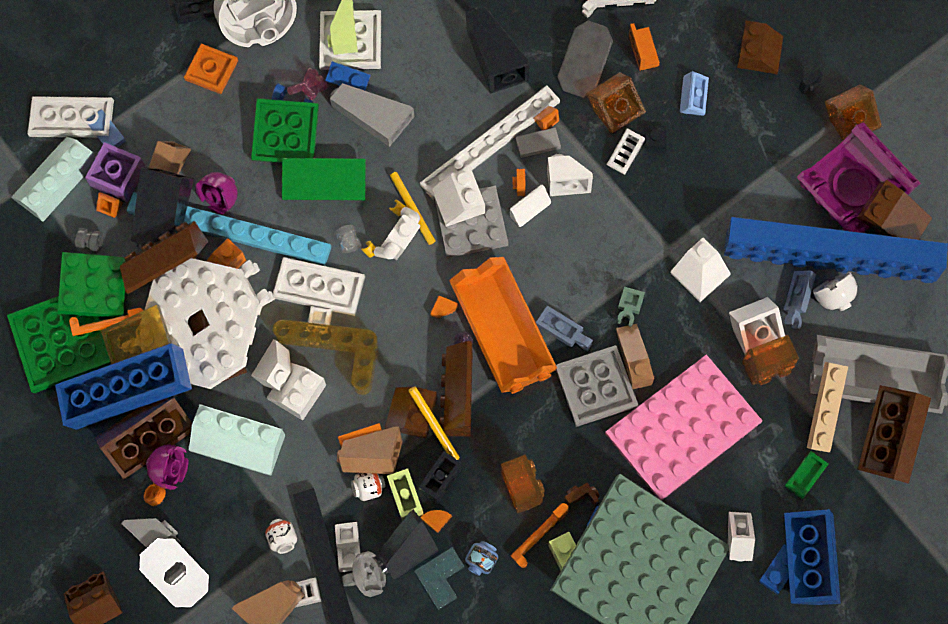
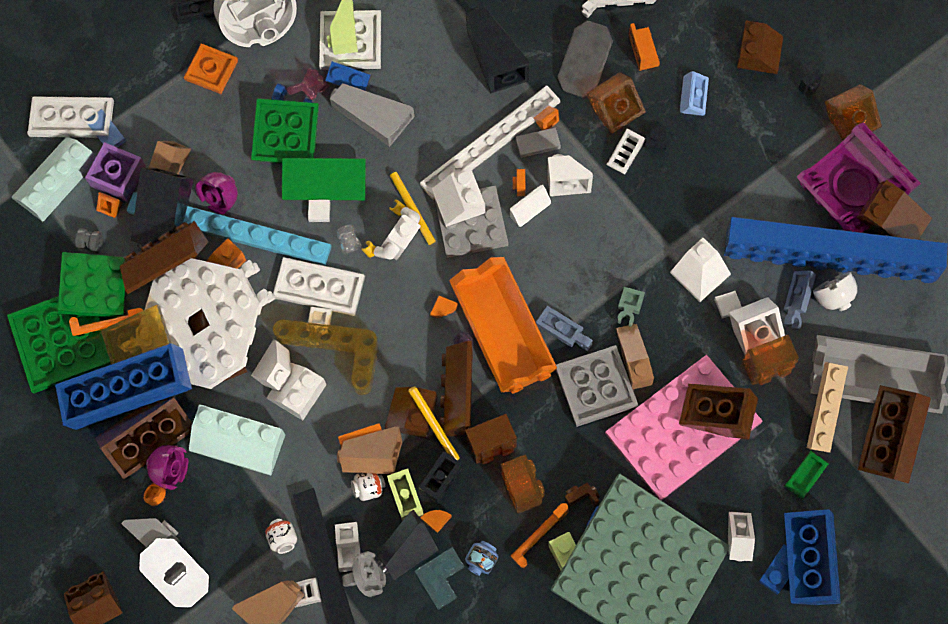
(319, 211): none -> white tile
(491, 439): none -> reddish brown brick
(719, 410): none -> reddish brown slope
(727, 303): none -> white tile

